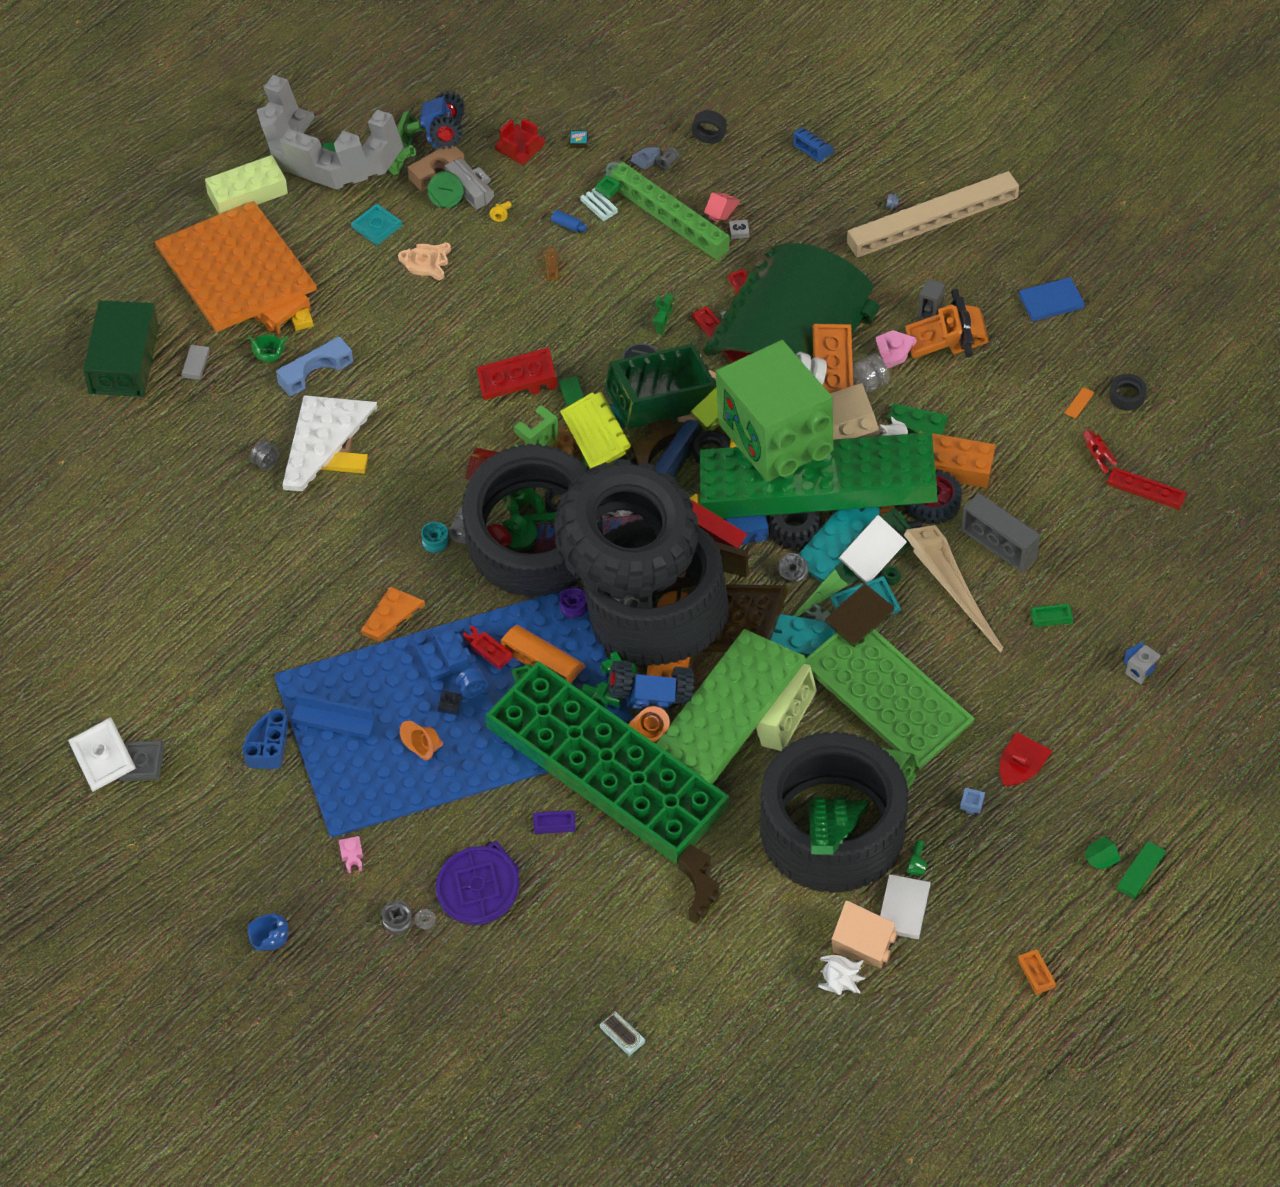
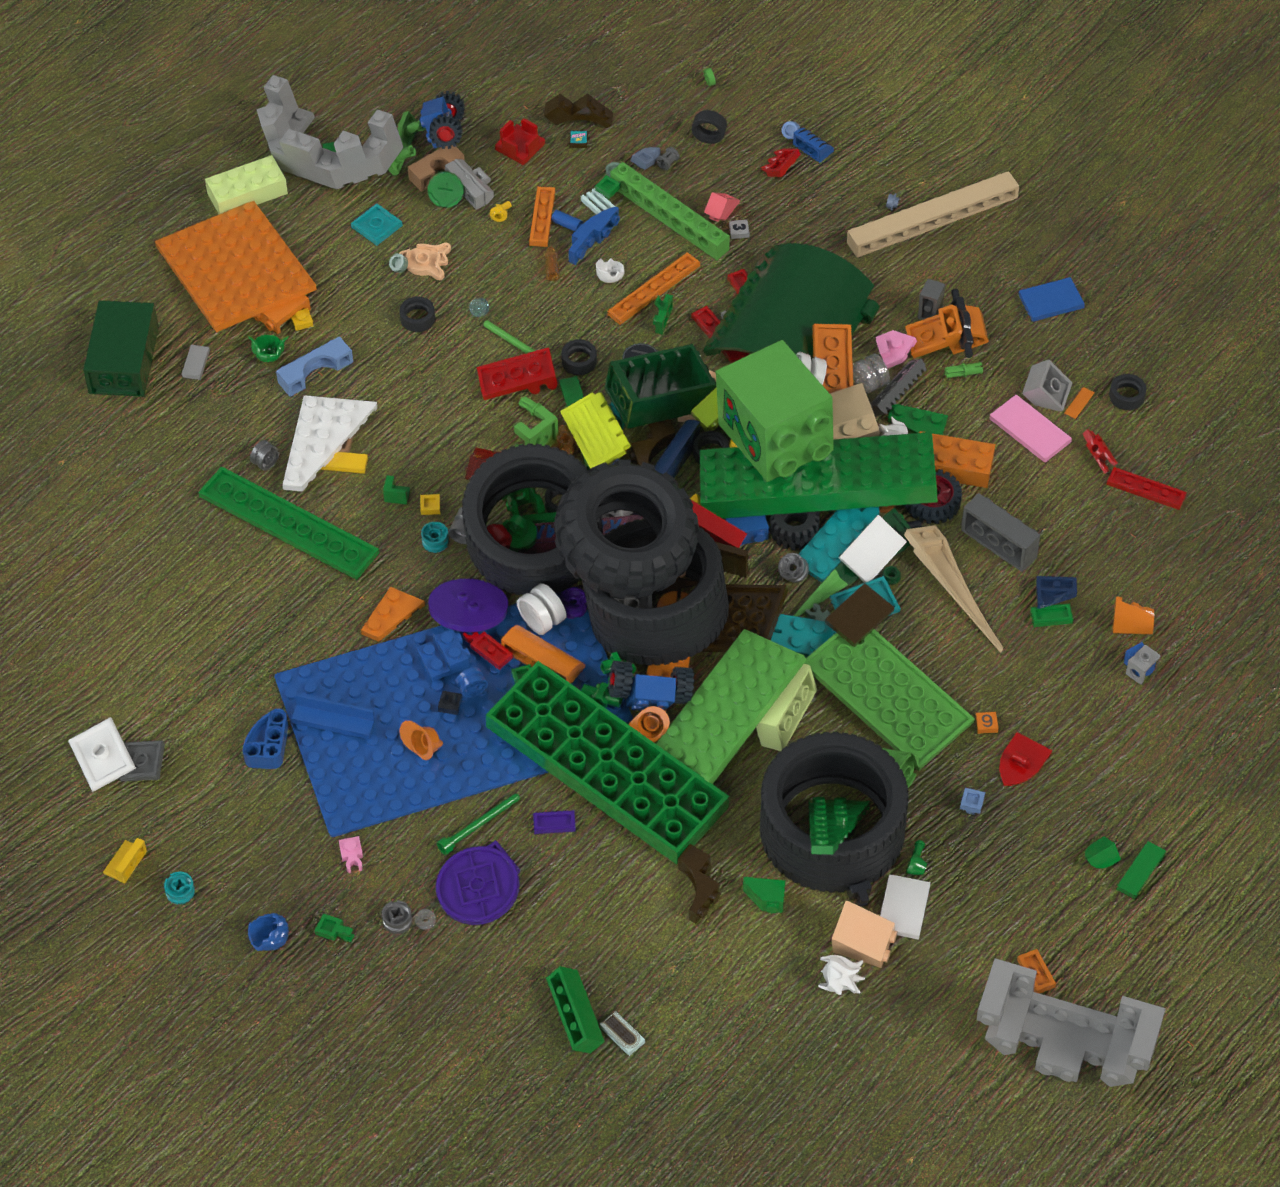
(126, 860): none -> yellow panel
(184, 893): none -> teal wheel
(289, 523): none -> green plate
(331, 927): none -> green plate
(395, 493): none -> green panel
(398, 263): none -> sand green tile
(417, 325): none -> black tyre
(430, 504): none -> yellow plate
(447, 844): none -> green piece
(468, 605): none -> dark purple plate
(479, 307): none -> clear light blue tile
(506, 336): none -> bright green bar
(530, 406): none -> bright green axle
(541, 609): none -> white wheel
(542, 216): none -> orange plate
(575, 1010): none -> green brick
(576, 368): none -> black tyre
(586, 108): none -> dark brown arch
(592, 231): none -> blue slope
(609, 271): none -> white hair
(652, 288): none -> orange tile
(709, 77): none -> bright green tile
(765, 893): none -> green slope
(781, 162): none -> red plate
(789, 128): none -> medium blue tile
(860, 893): none -> black tile
(897, 387): none -> dark grey gear
(963, 370): none -> bright green axle
(986, 722): none -> orange tile
(1030, 428): none -> bright pink tile
(1047, 386): none -> light grey slope
(1054, 590): none -> dark blue wing
(1067, 1030): none -> light grey brick
(1132, 618): none -> orange slope

